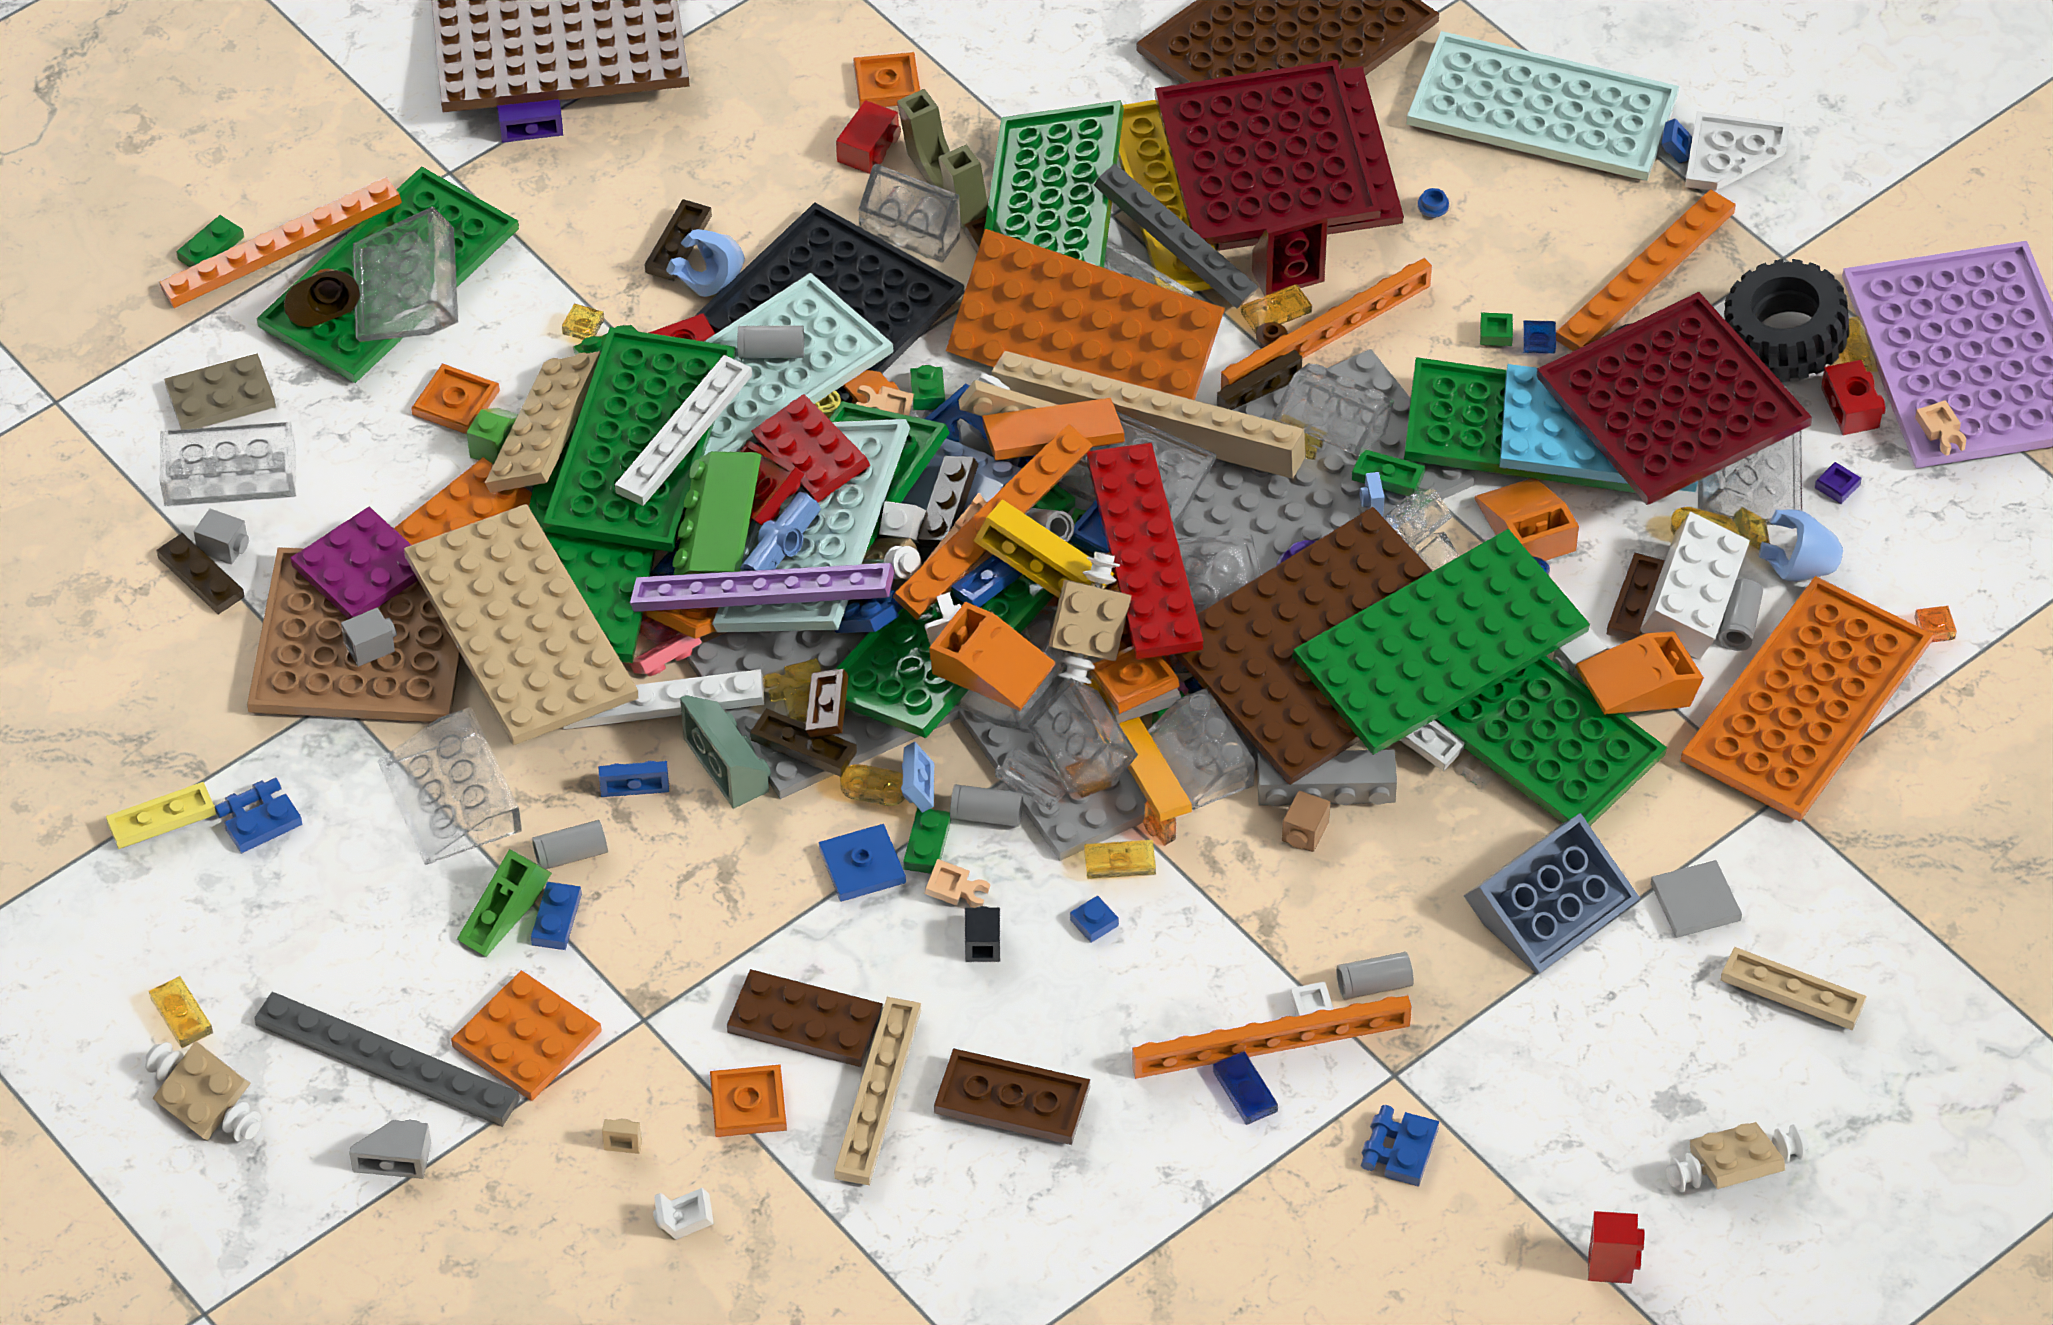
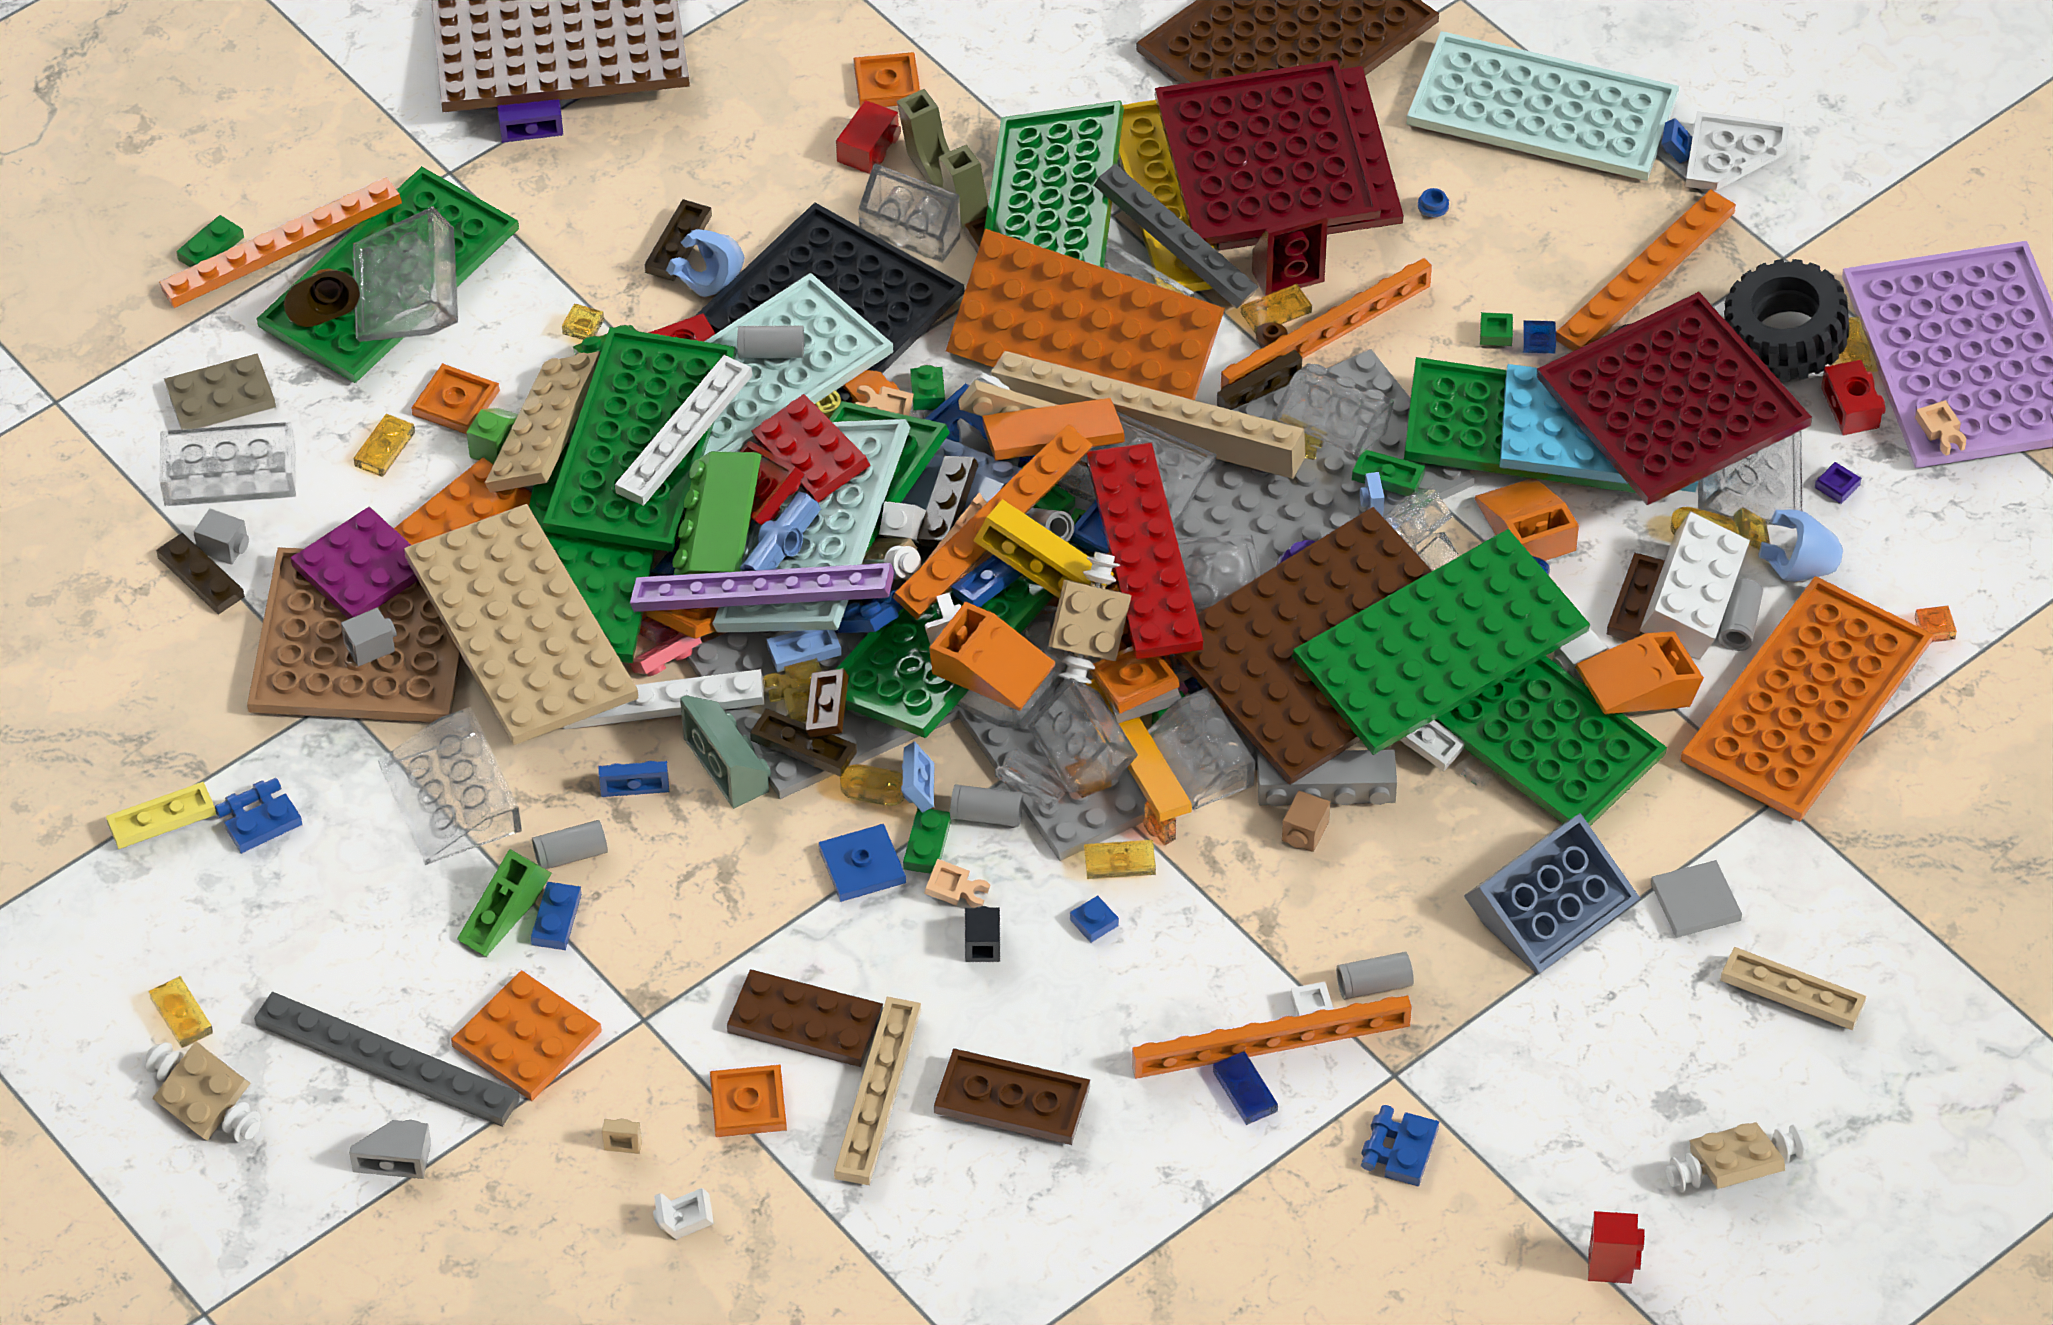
(384, 445): none -> clear yellow plate
(803, 646): none -> light blue plate

